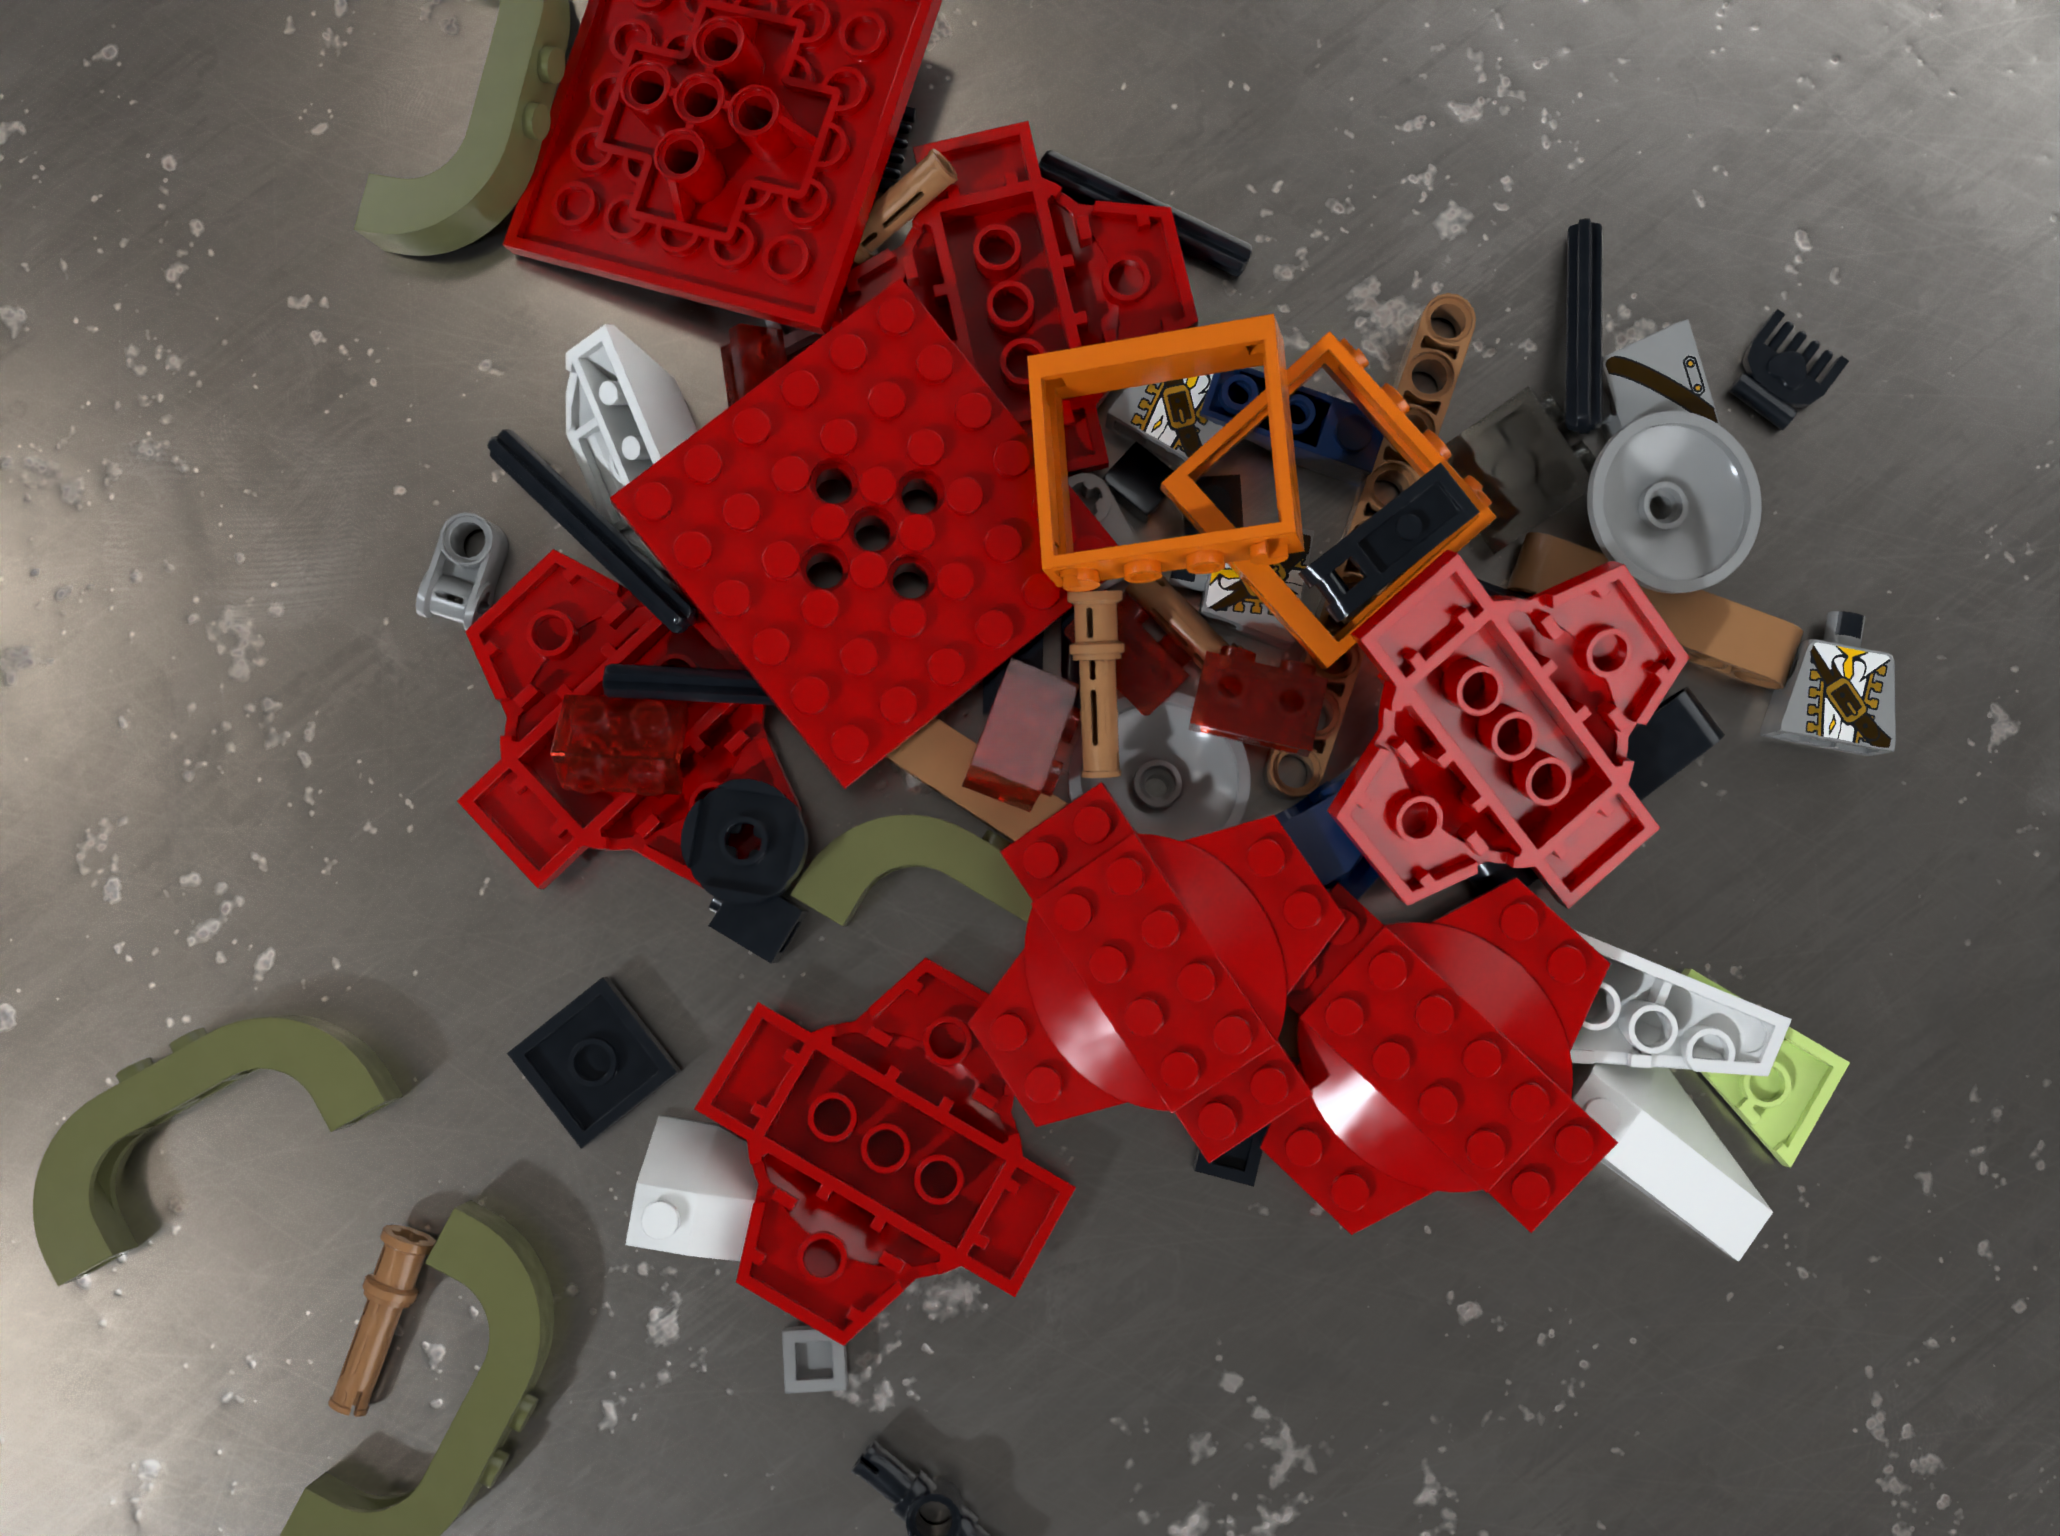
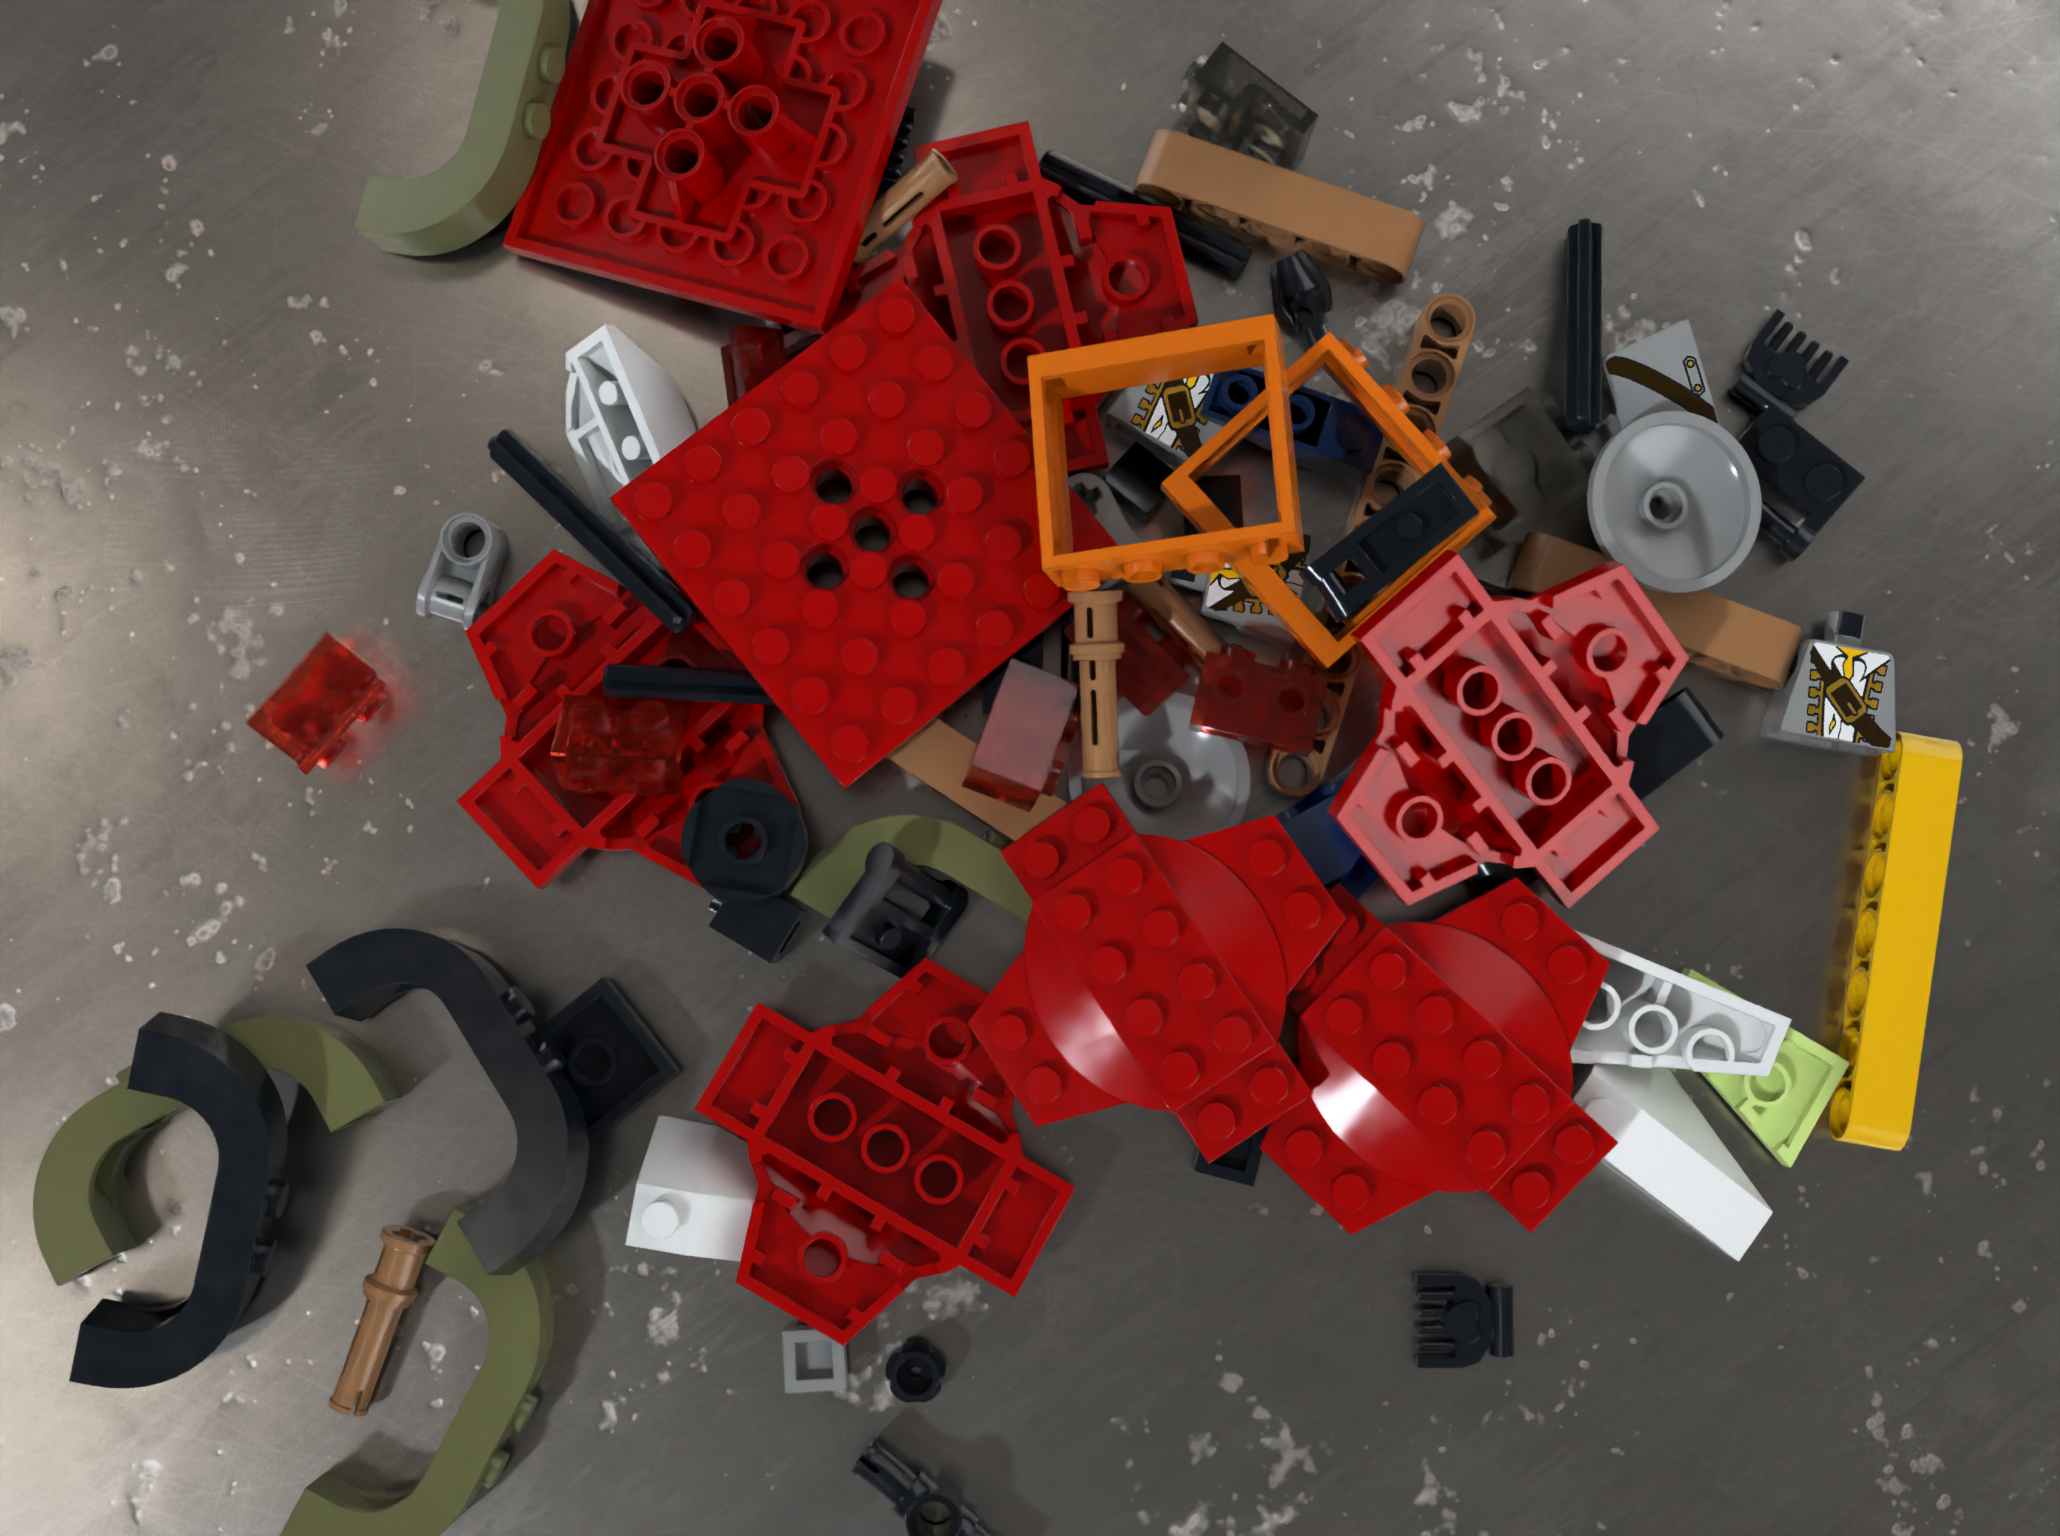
(240, 1103): none -> black arch
(319, 703): none -> clear red bracket
(524, 1068): none -> black arch
(885, 930): none -> black plate
(910, 1388): none -> black plate
(1237, 103): none -> clear smoke plate
(1280, 206): none -> medium nougat beam
(1301, 296): none -> black piece
(1469, 1318): none -> black piece
(1801, 472): none -> black plate
(1896, 941): none -> yellow beam

